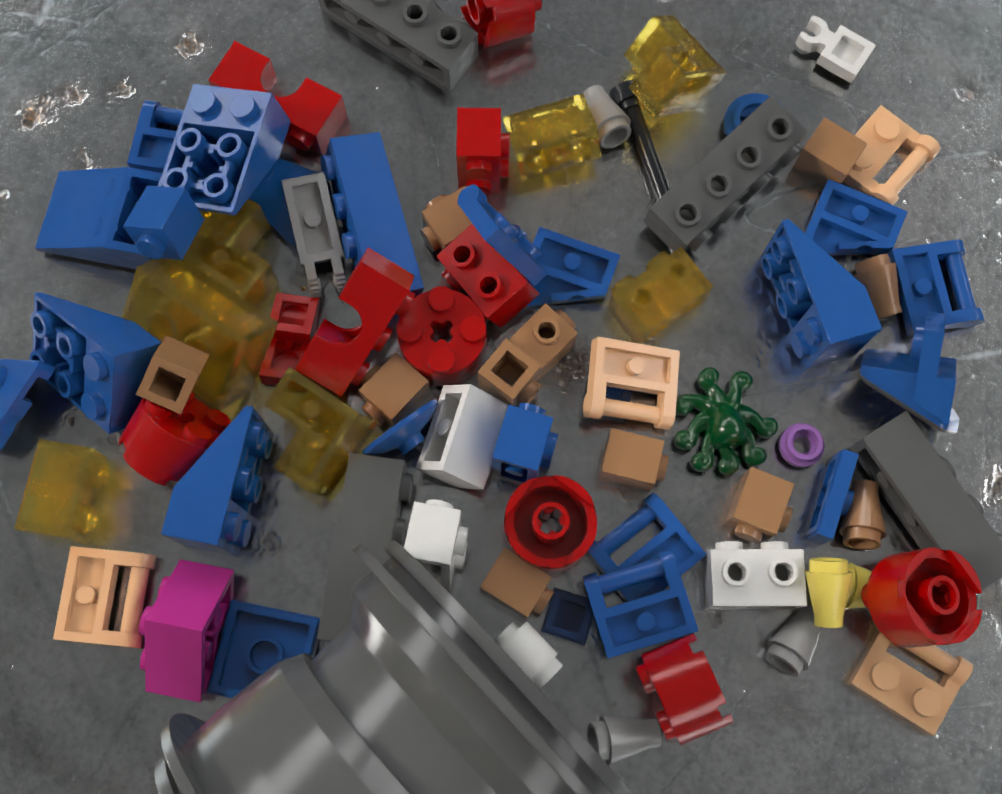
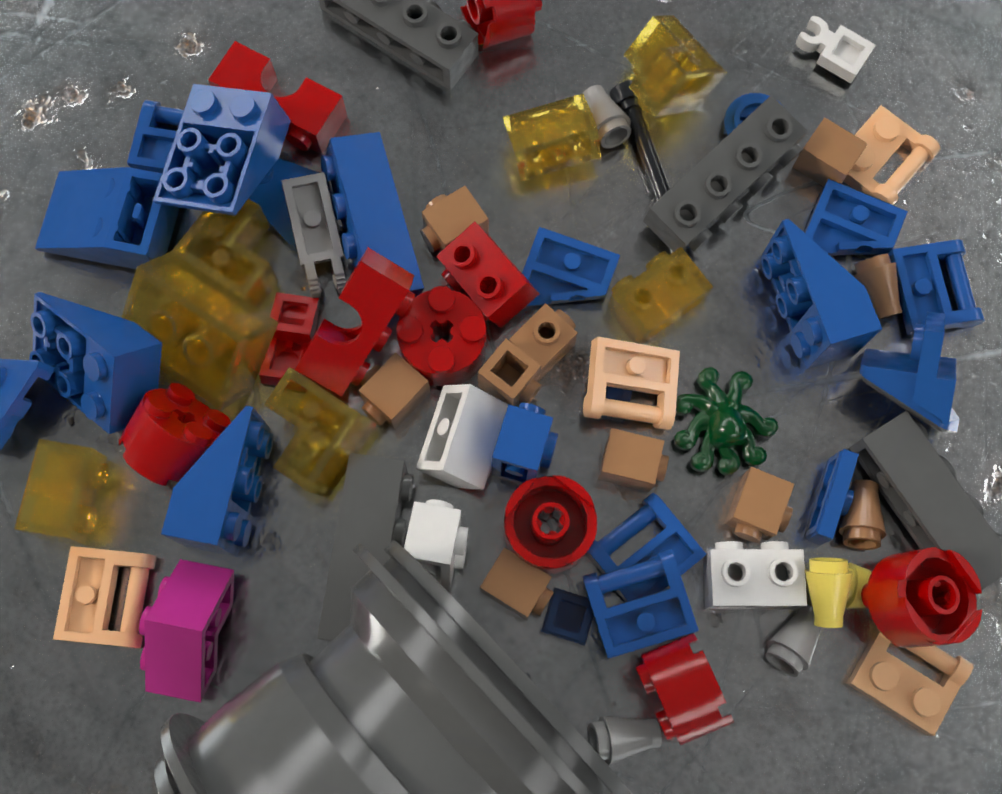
(164, 222): blue brick -> none
(172, 374): medium nougat brick -> none
(255, 641): blue plate -> none
(404, 434): blue dish -> none
(481, 149): red brick -> none
(501, 234): blue plate -> none
(530, 652): white brick -> none
(810, 436): medium lavender plate -> none

